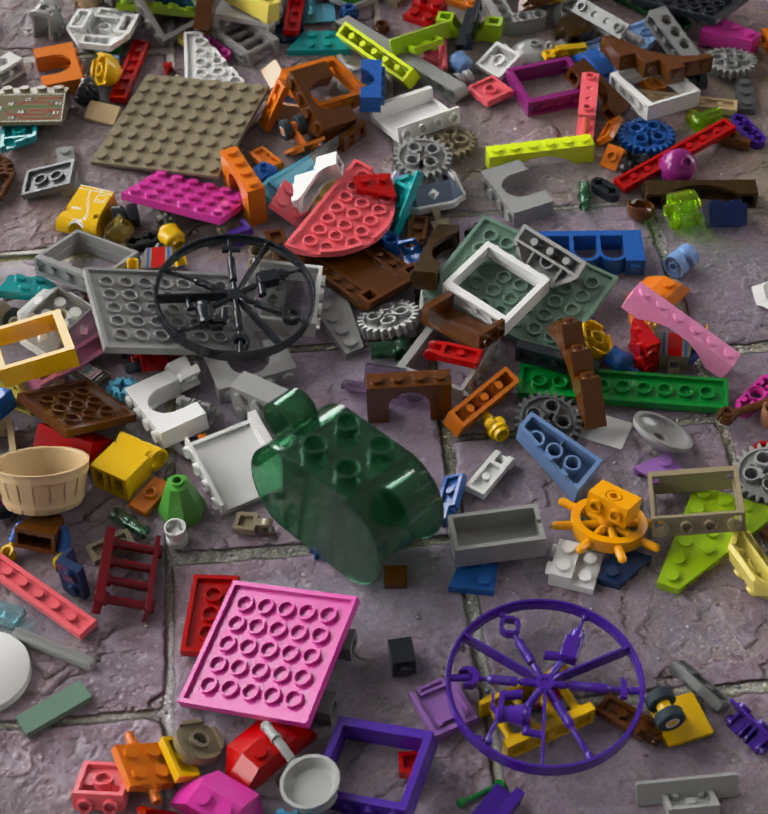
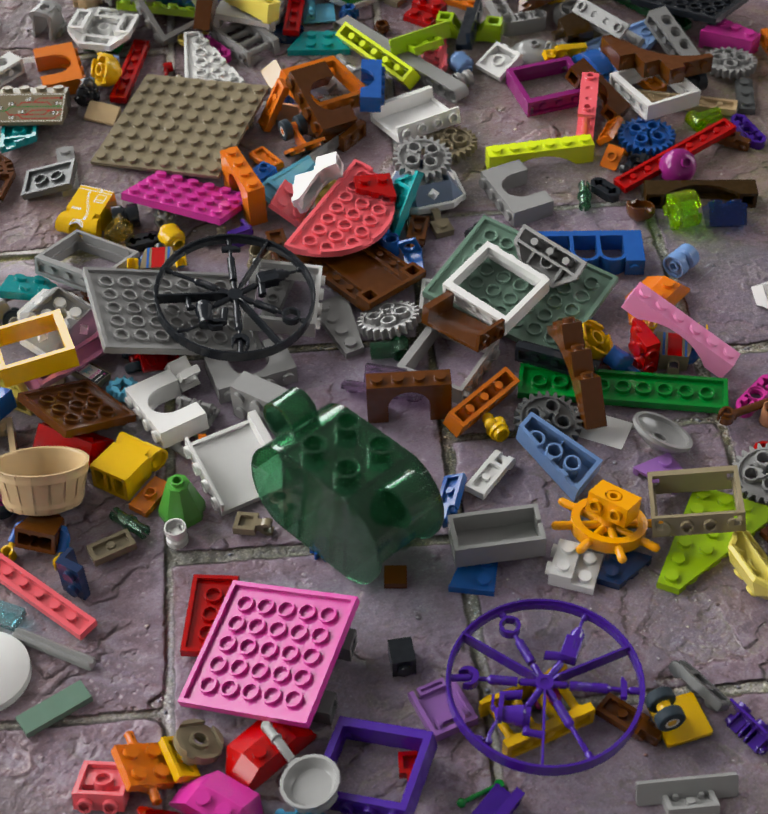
(106, 579): dark red fence -> none
(426, 270): dark brown arch -> none
(454, 354): red hinge -> none
(490, 91): coral plate -> none

